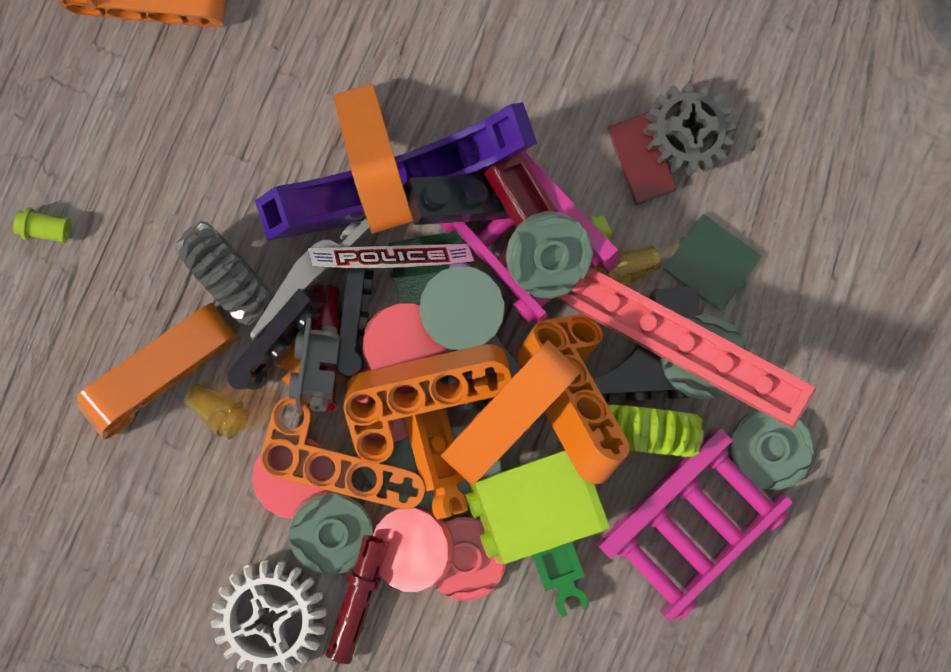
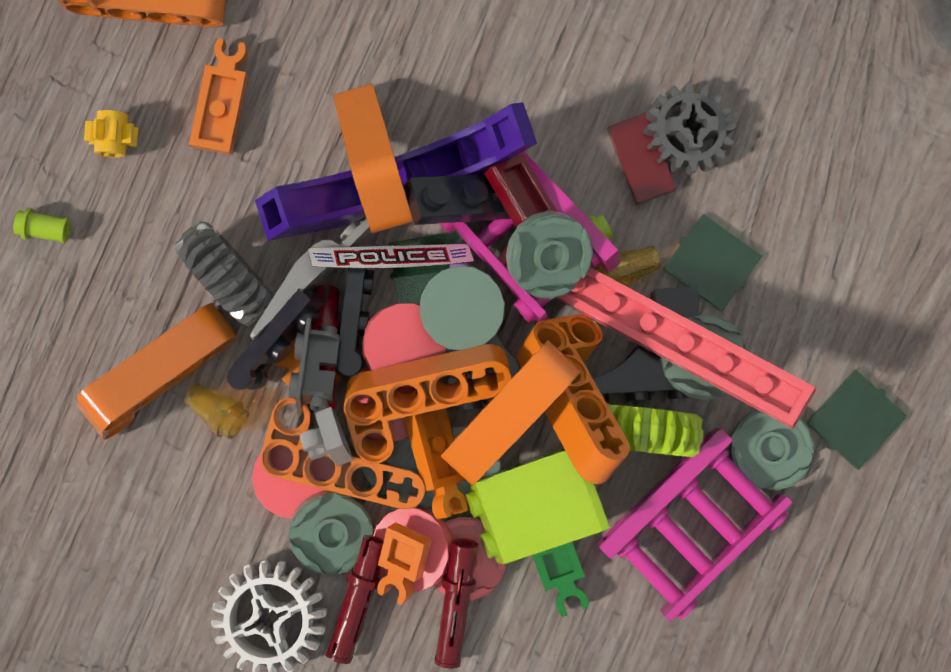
(111, 133): none -> yellow gear
(220, 102): none -> orange plate
(327, 439): none -> light grey tile
(405, 557): none -> orange plate
(462, 557): none -> dark red pin
(856, 419): none -> clear green piece

